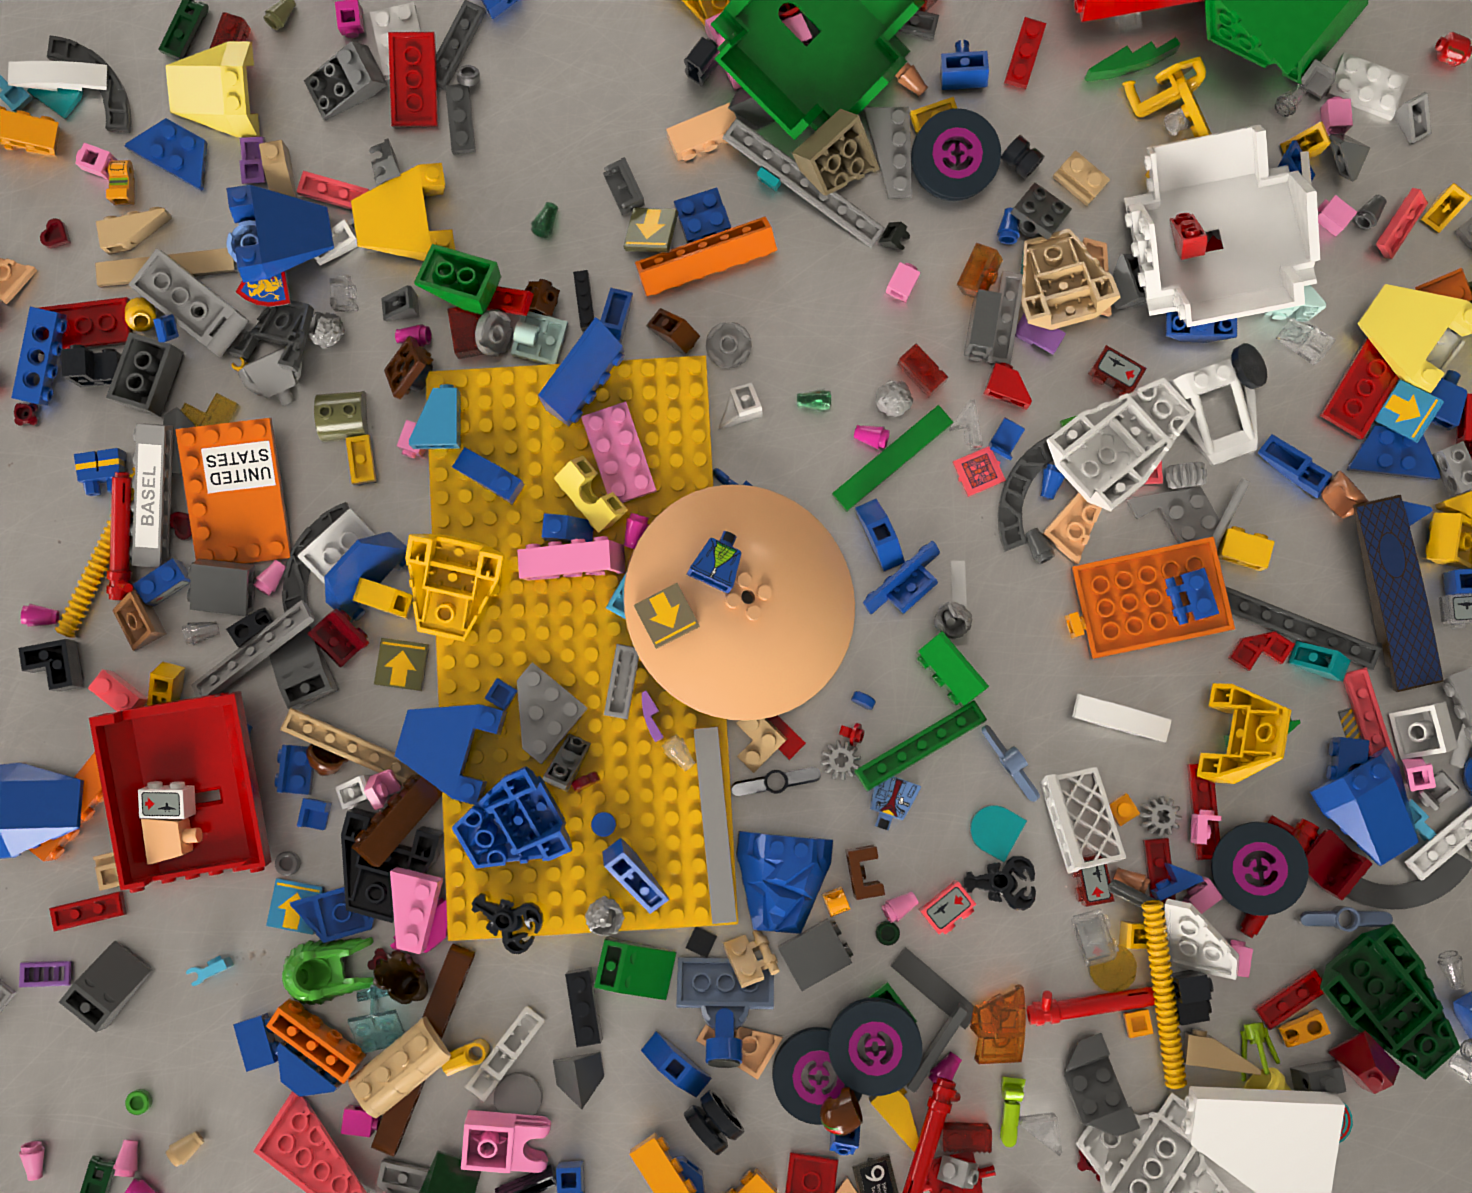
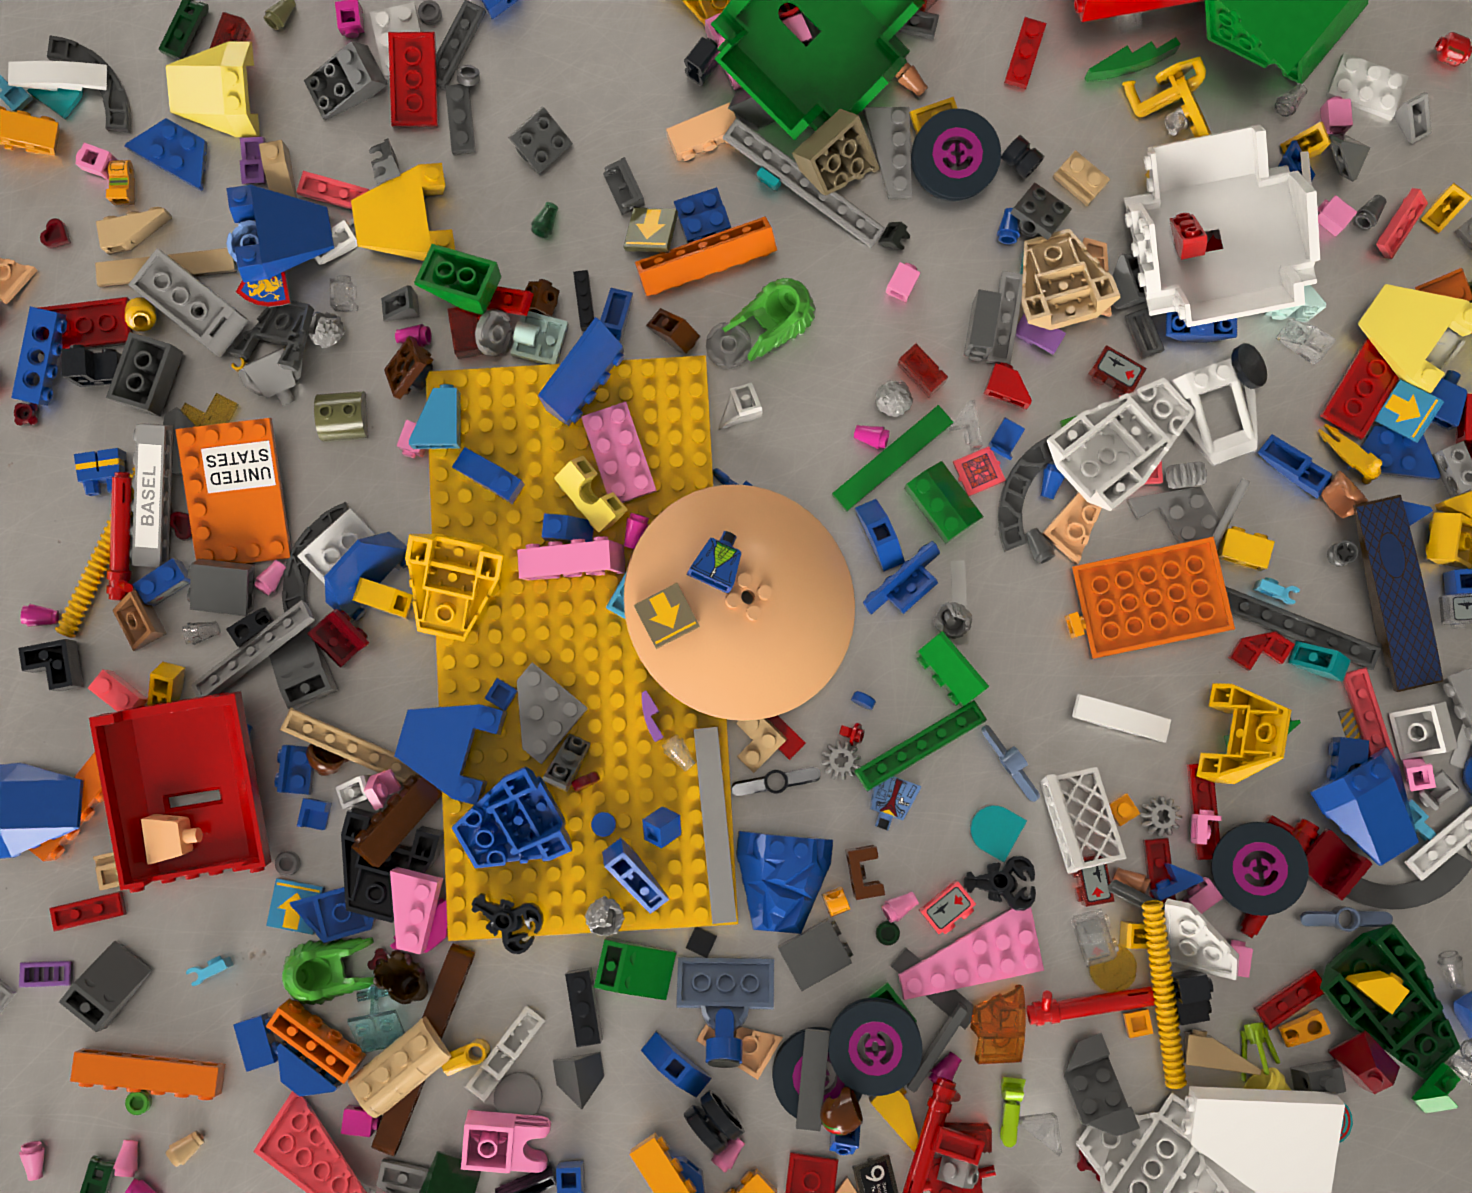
(147, 1072): none -> orange brick
(166, 328): blue tile -> none
(166, 801): brick -> none
(361, 459): yellow plate -> none
(401, 664): olive tile -> none
(429, 12): none -> flat silver tile
(540, 140): none -> dark grey plate
(621, 682): light grey plate -> none
(661, 827): none -> blue panel
(728, 1157): none -> bright pink cone
(744, 962): tan plate -> none
(782, 310): none -> bright green piece
(812, 1079): none -> dark grey tile
(816, 400): clear green cone -> none
(943, 501): none -> green slope
(957, 1145): none -> red tile
(964, 68): blue brick -> none
(980, 270): clear orange brick -> none
(987, 954): none -> bright pink wing
(1136, 337): none -> dark grey tile
(1198, 593): blue plate -> none
(1271, 588): none -> medium azure plate
(1318, 79): light grey panel -> none
(1347, 551): none -> dark grey wheel
(1353, 454): none -> yellow piece
(1380, 988): none -> yellow slope
(1434, 1092): none -> green slope

